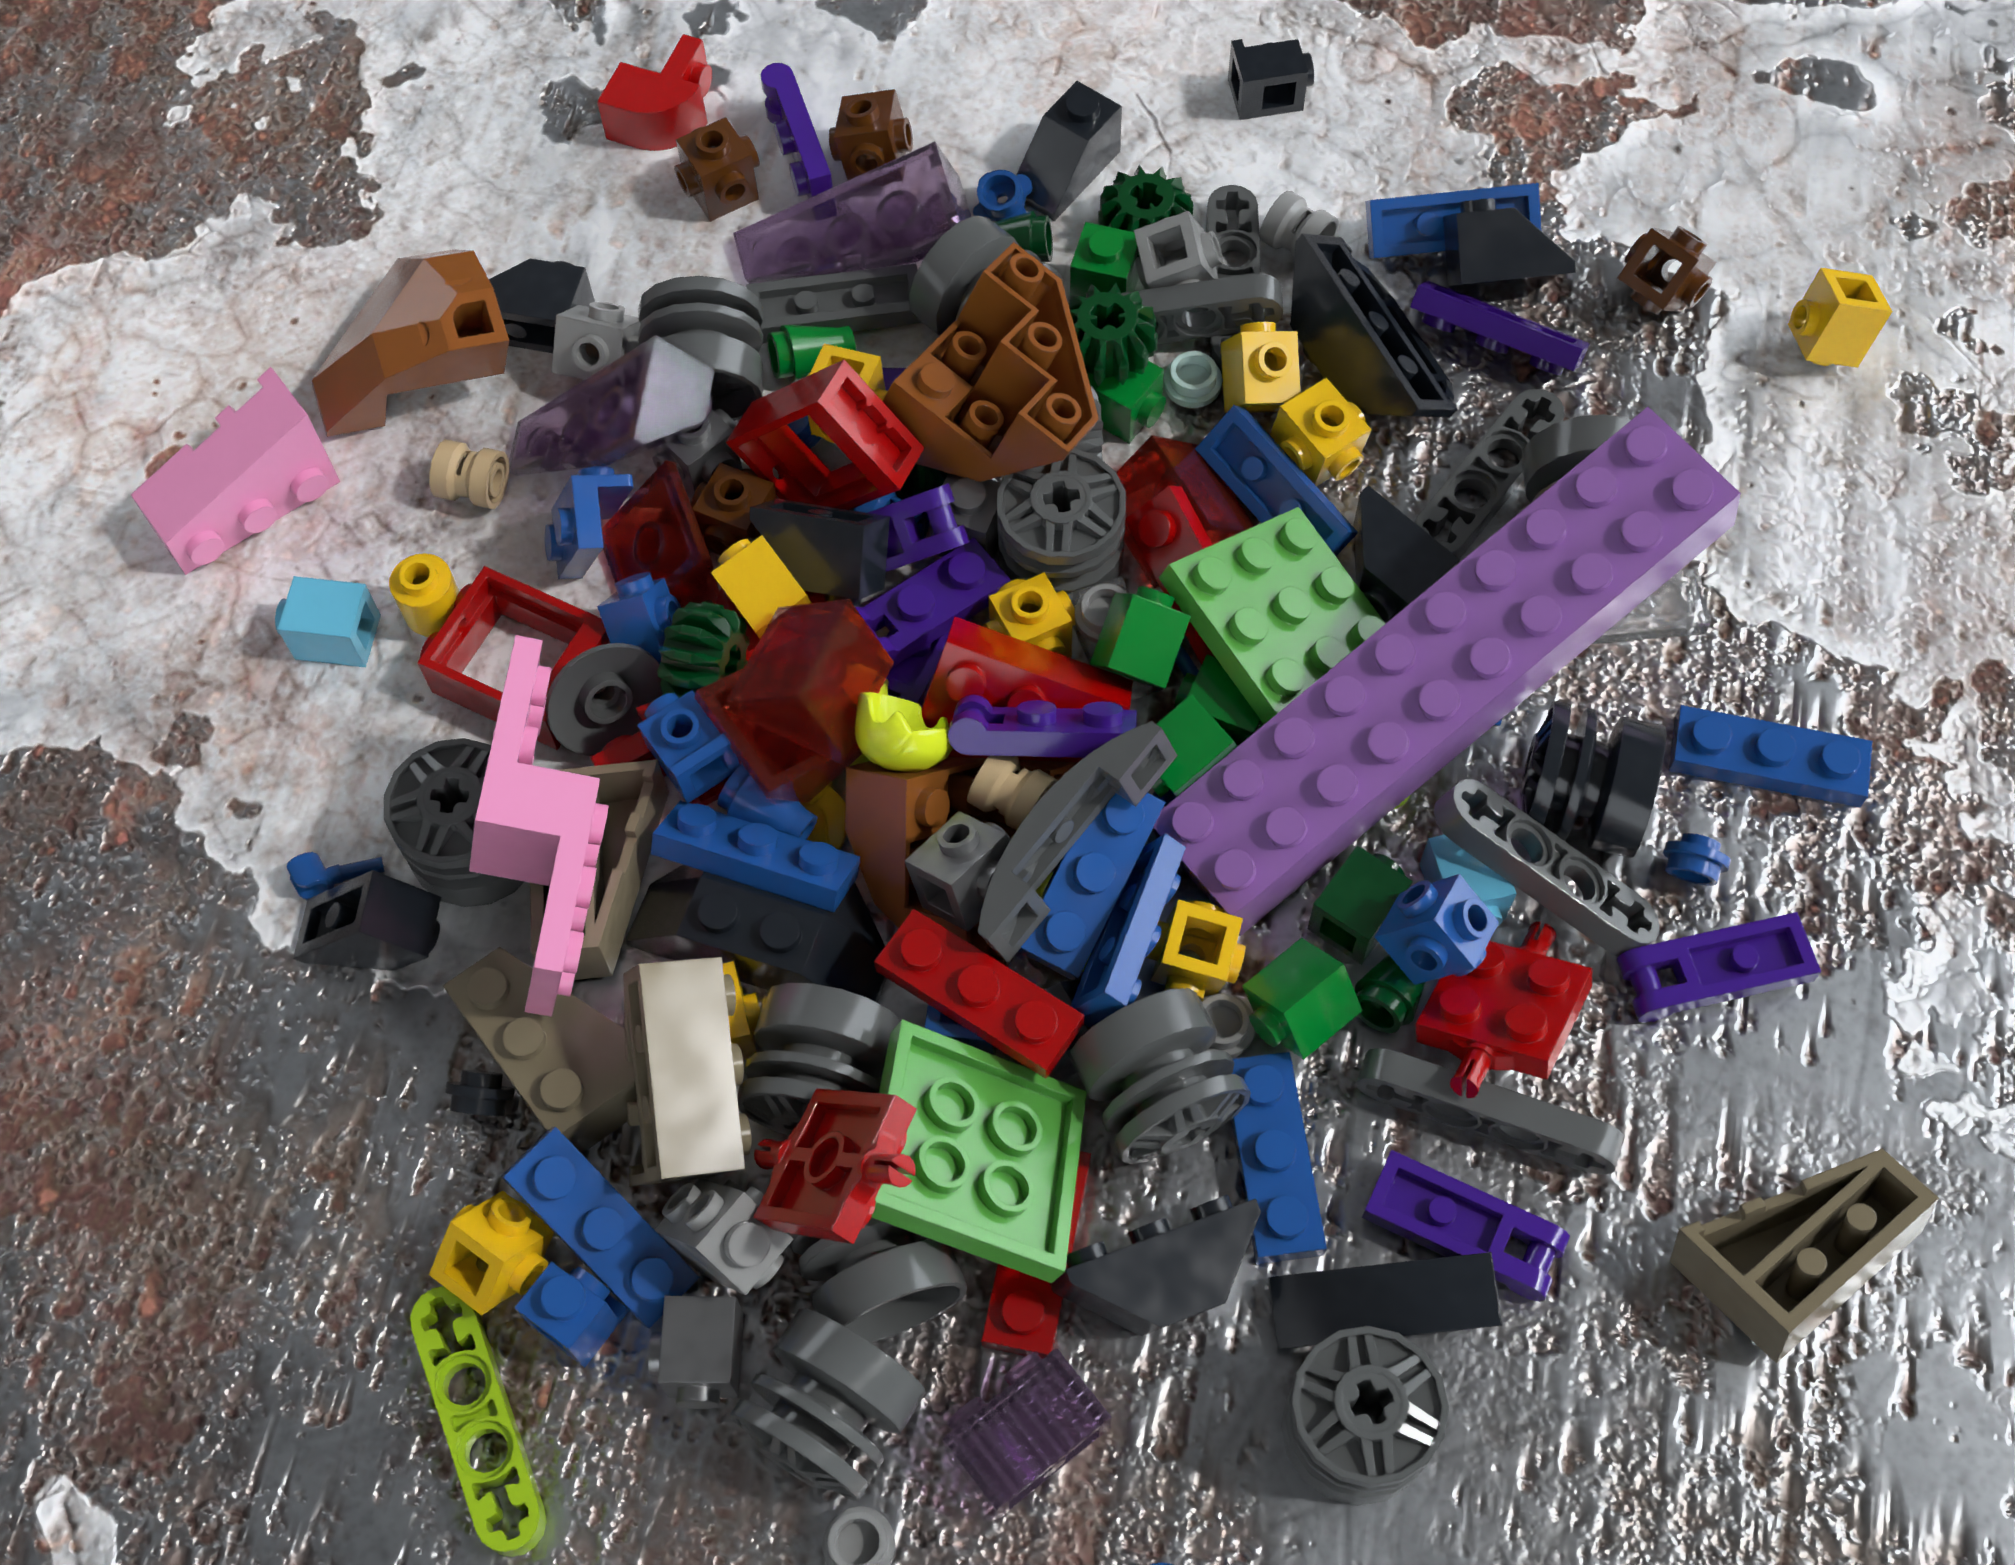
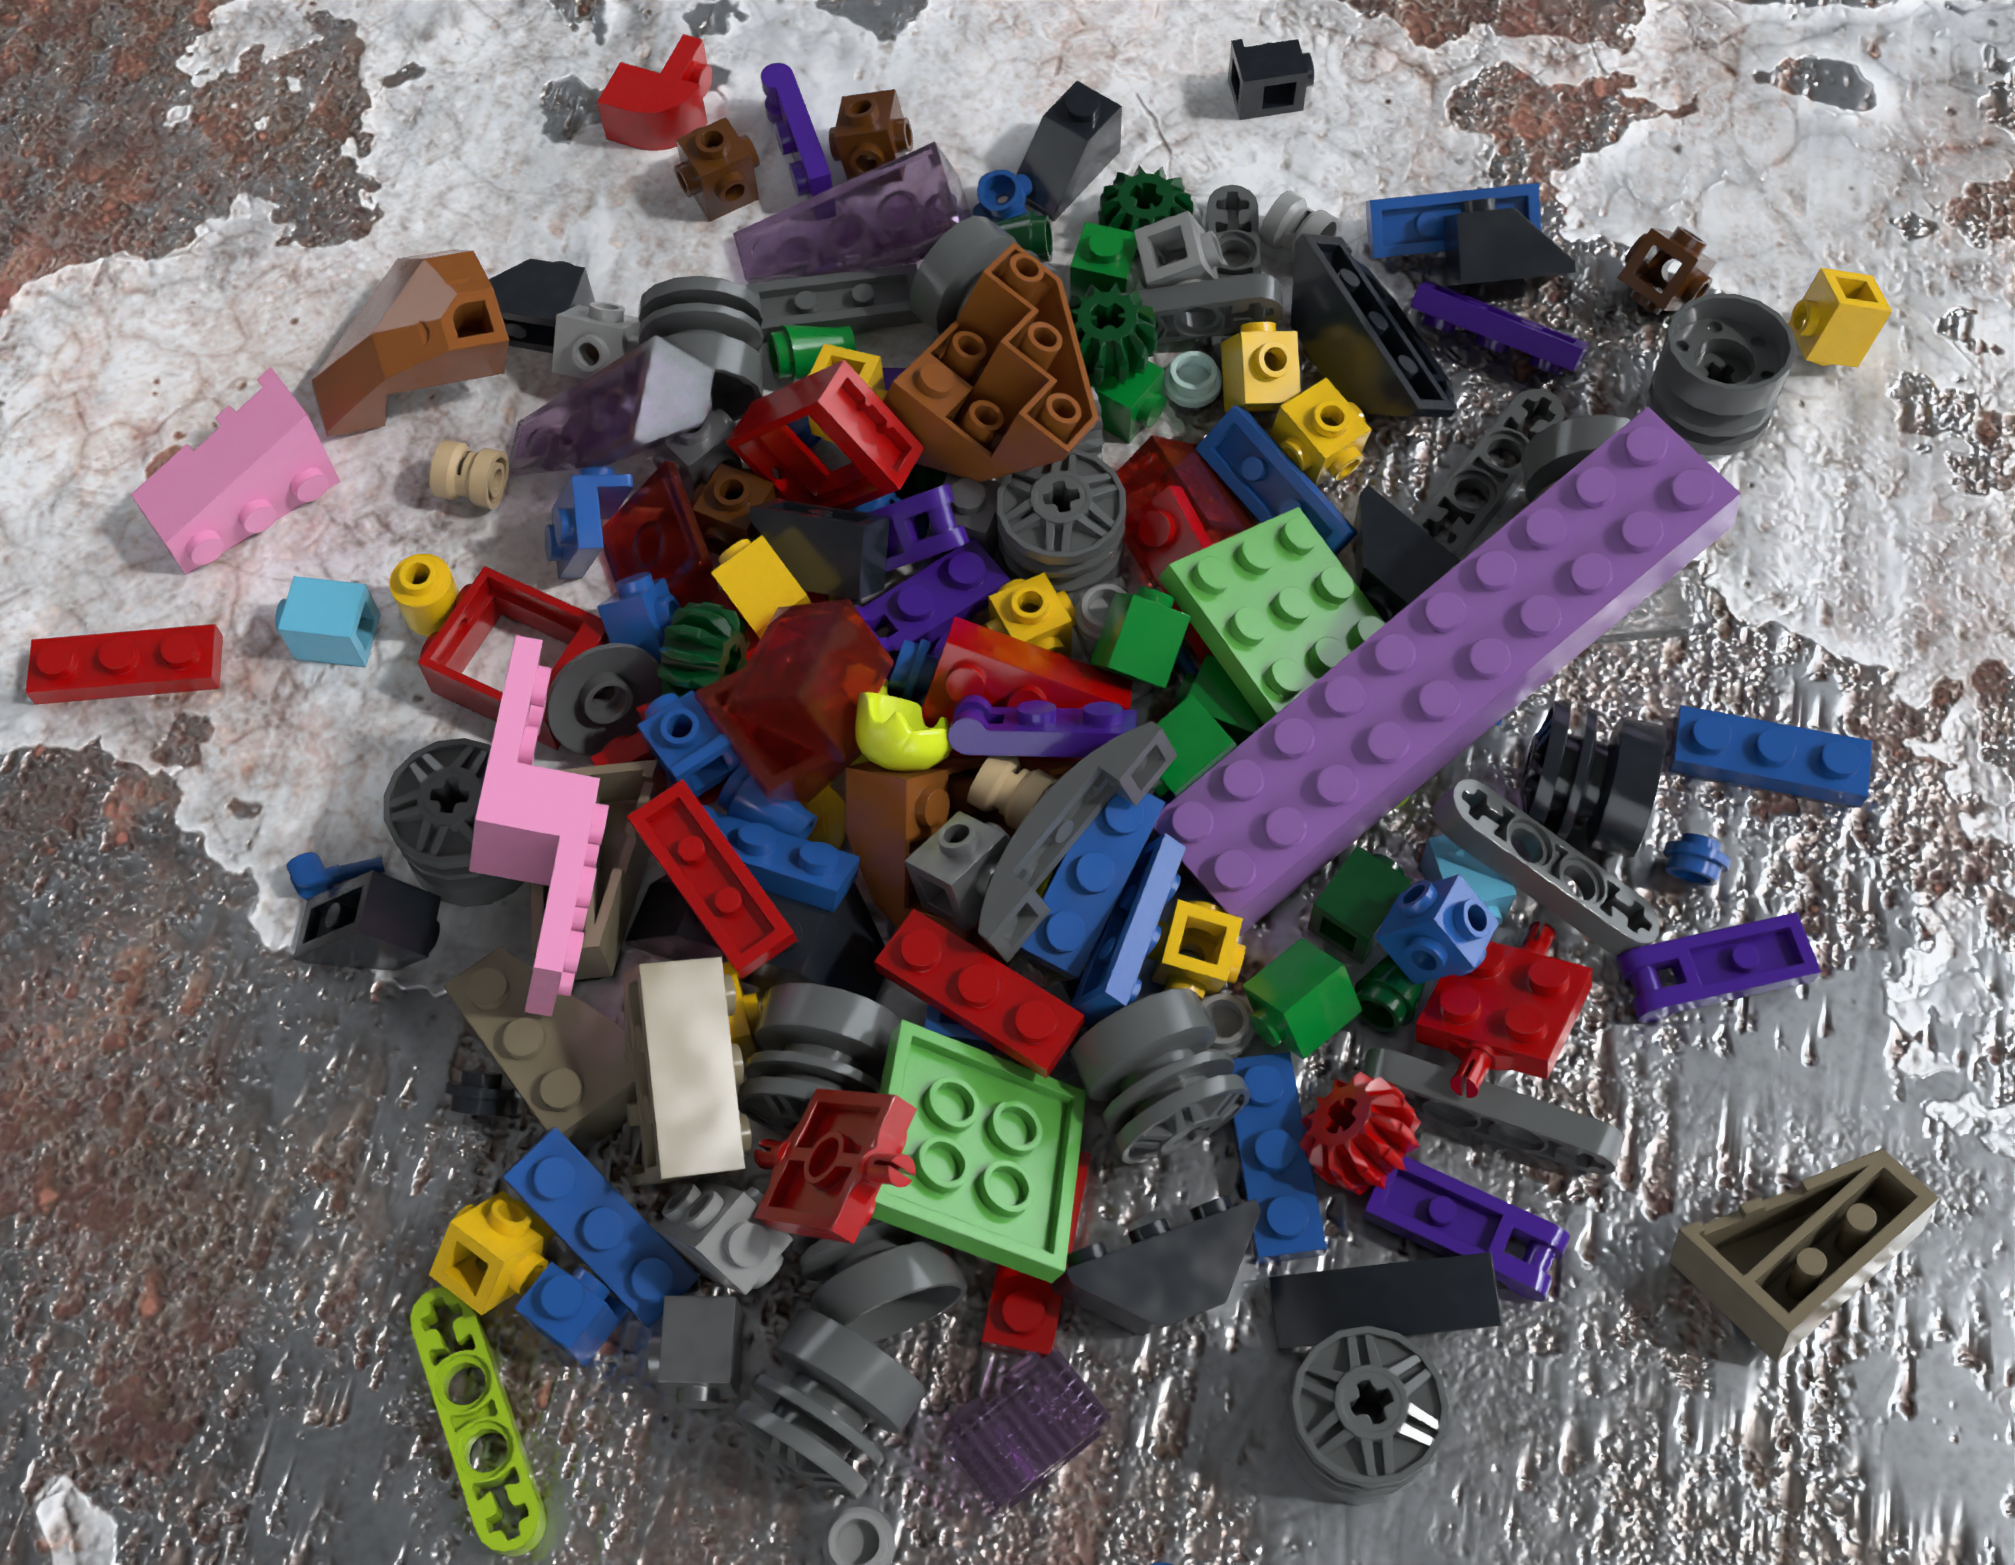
(124, 664): none -> red plate
(712, 879): none -> red plate
(913, 669): none -> blue plate
(1360, 1133): none -> red gear
(1722, 372): none -> dark grey wheel

